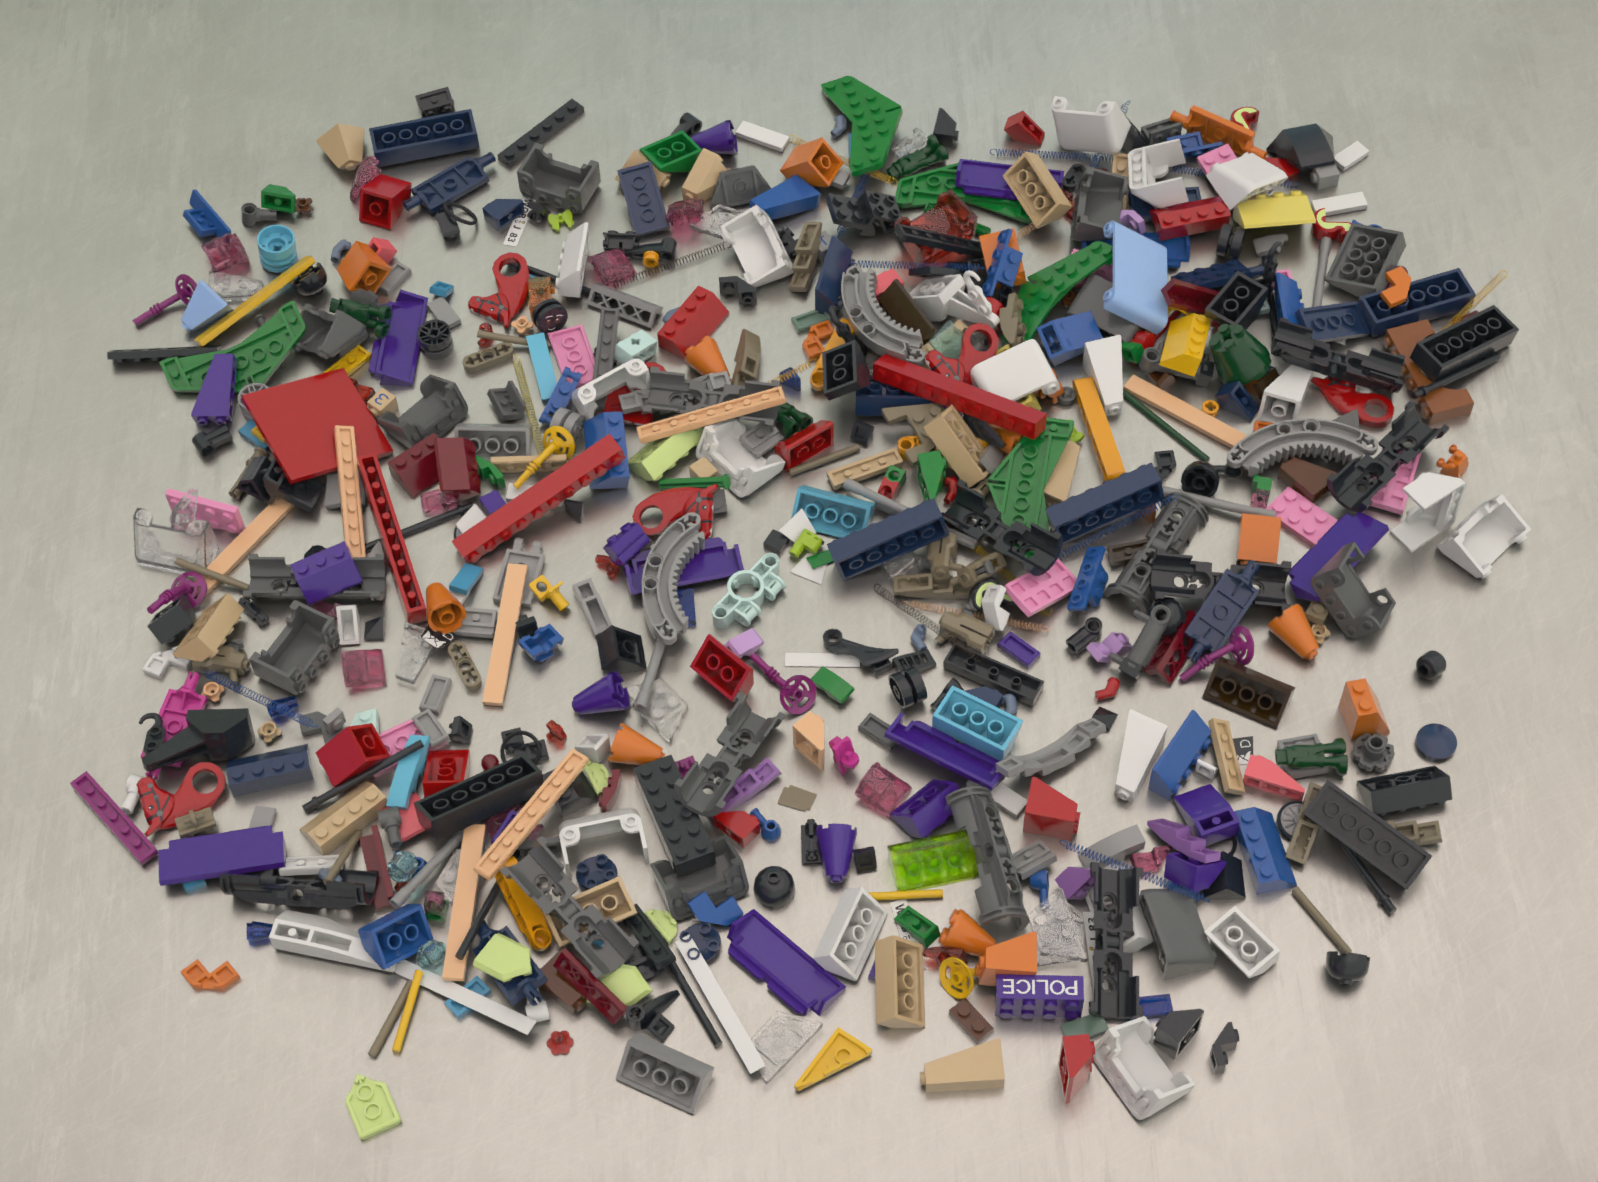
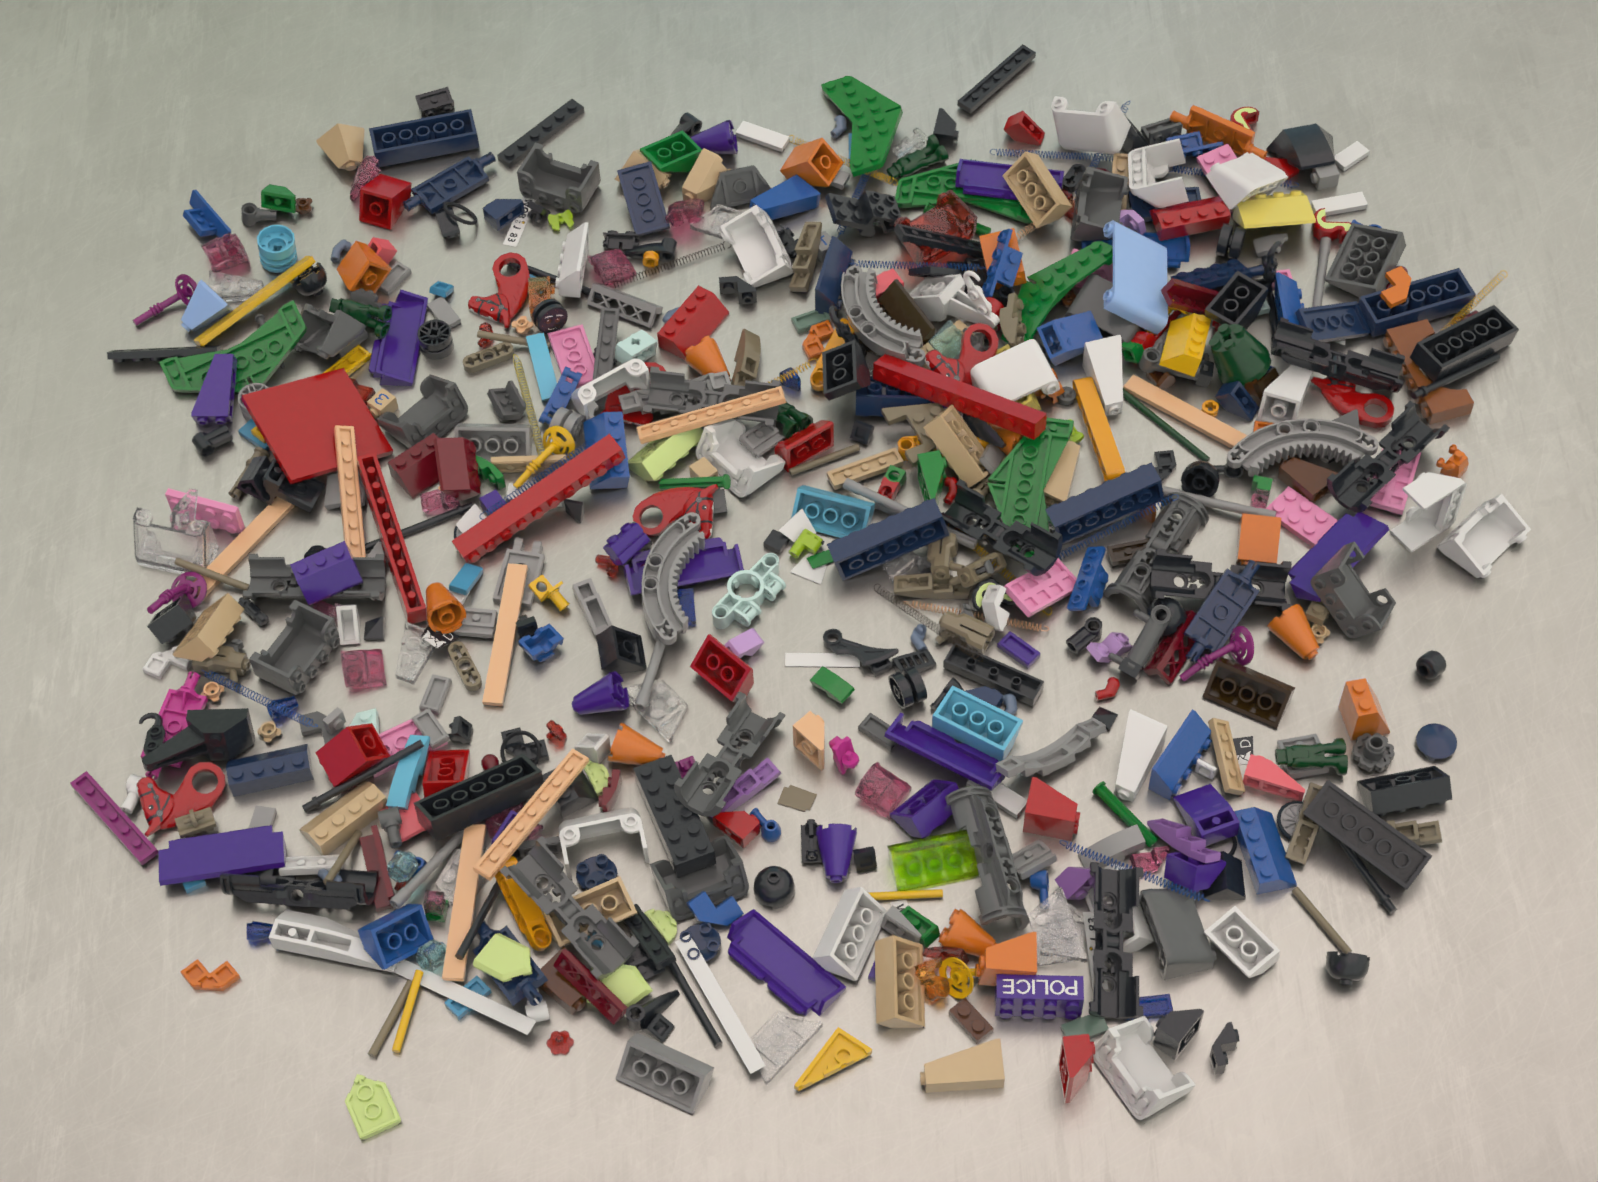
(582, 450): none -> blue piece
(789, 690): magenta dish -> none
(898, 925): none -> light grey slope
(935, 986): none -> clear orange leg
(996, 79): none -> black plate
(1123, 812): none -> green axle

